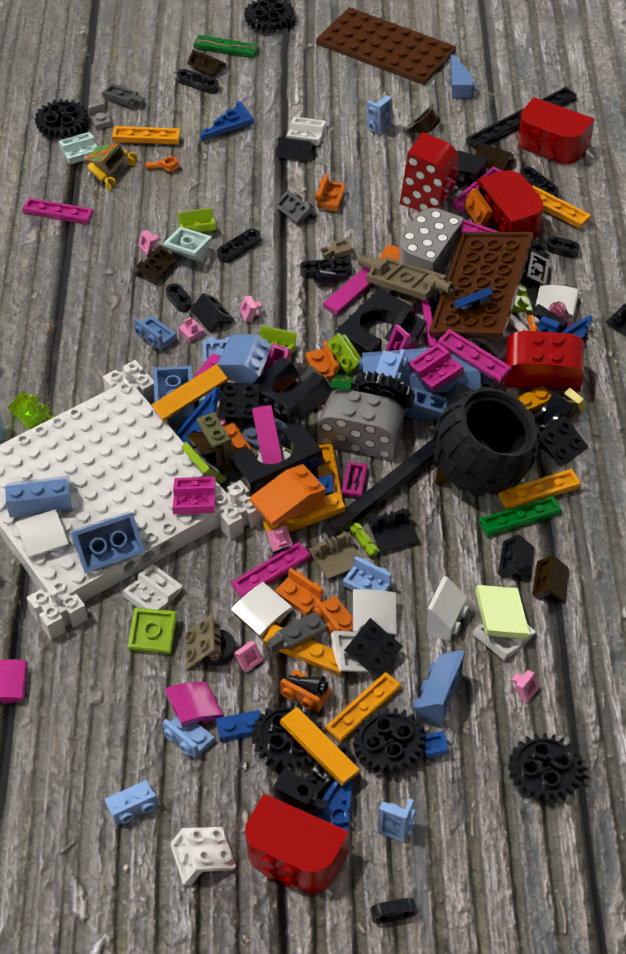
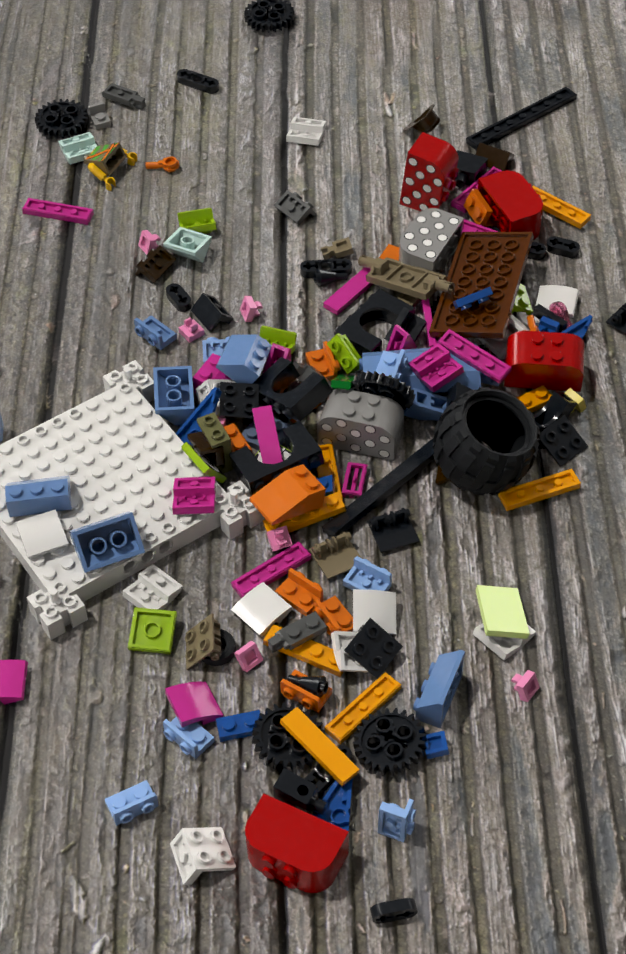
(28, 410): clear neon green bracket -> none
(146, 135): light orange plate -> none
(189, 392): light orange tile -> none
(204, 62): dark brown panel -> none
(225, 46): green tile -> none
(229, 252): black beam -> none
(230, 121): blue wing -> none
(294, 149): black panel -> none
(329, 194): orange bracket -> none
(364, 540): lime axle -> none
(379, 115): light blue bracket -> none
(386, 45): reddish brown plate -> none
(446, 610): white slope -> none
(460, 79): medium blue slope -> none
(516, 558): black panel -> none
(520, 516): green tile -> none
(533, 176): black beam -> none
(535, 270): dark brown bracket -> none
(545, 768): black gear -> none
(550, 578): dark brown panel -> none
(554, 131): red brick -> none

